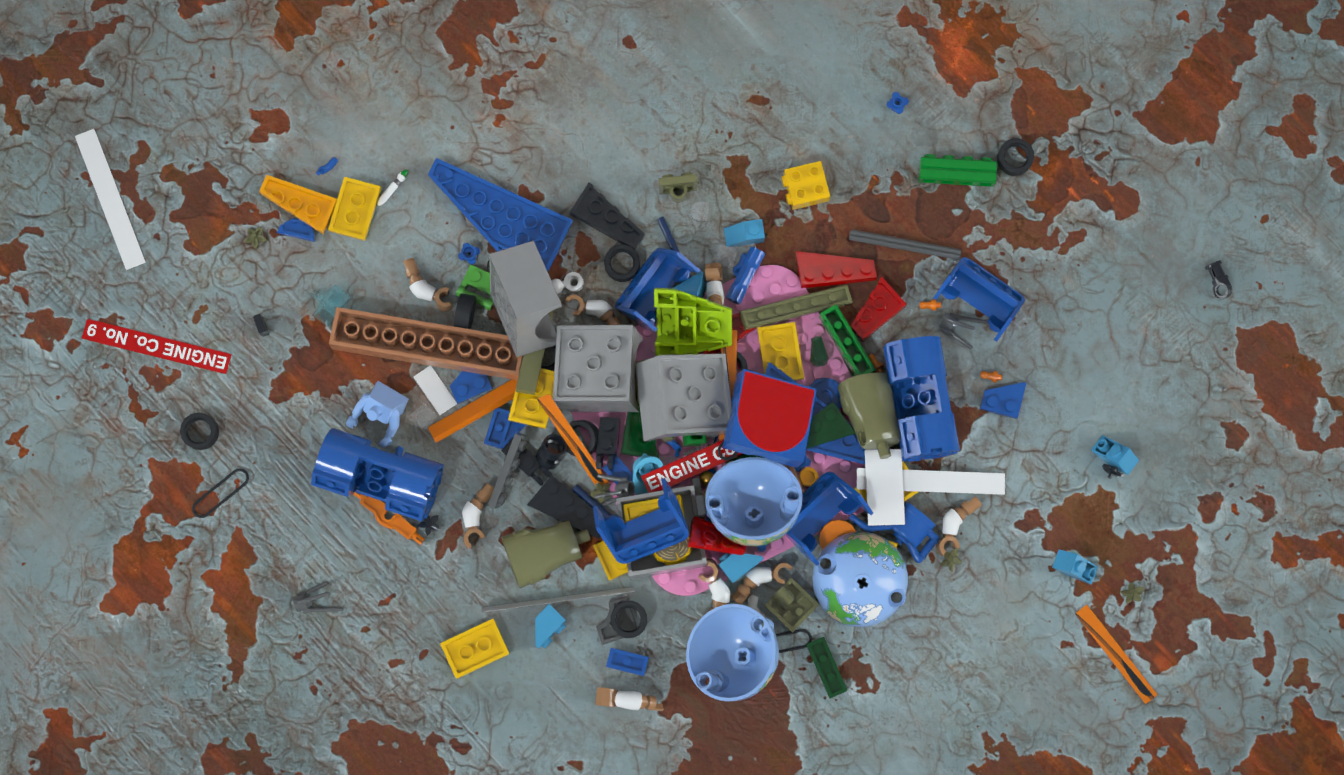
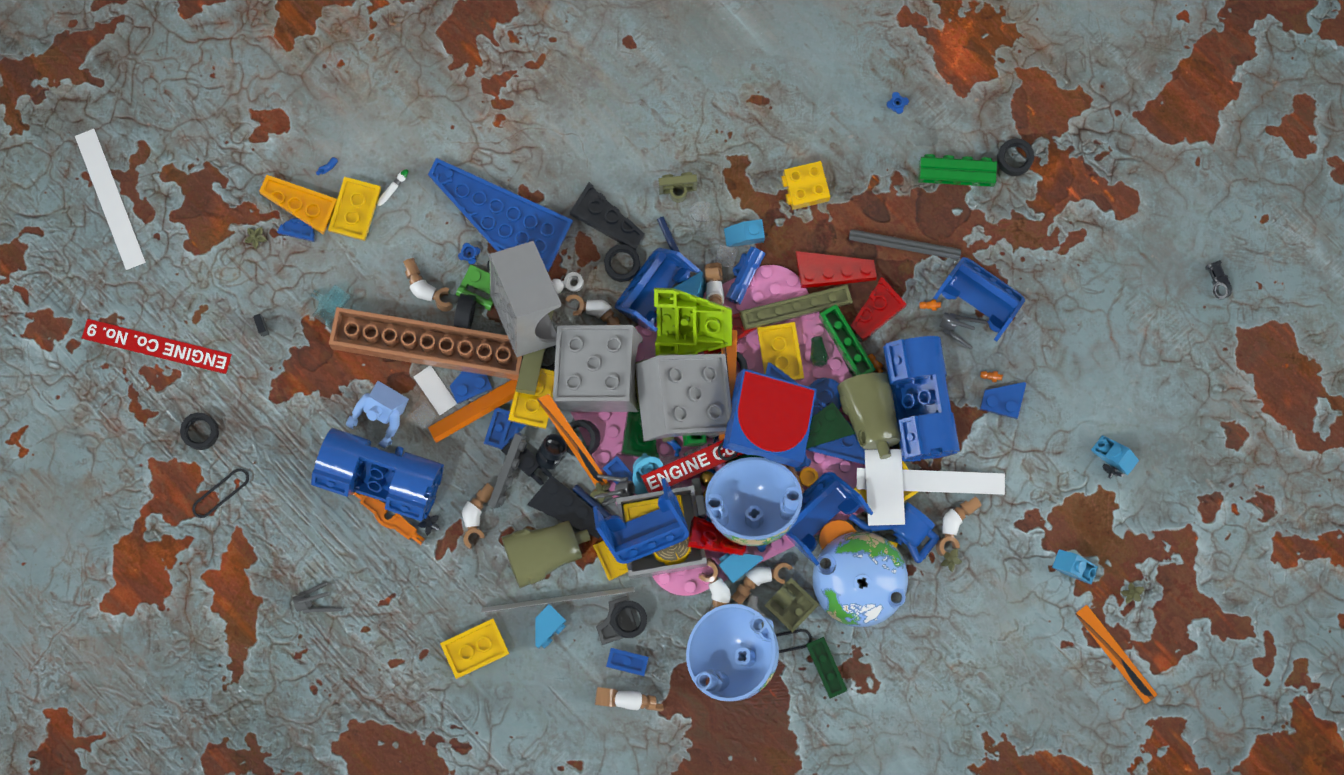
(607, 441): black hinge -> none

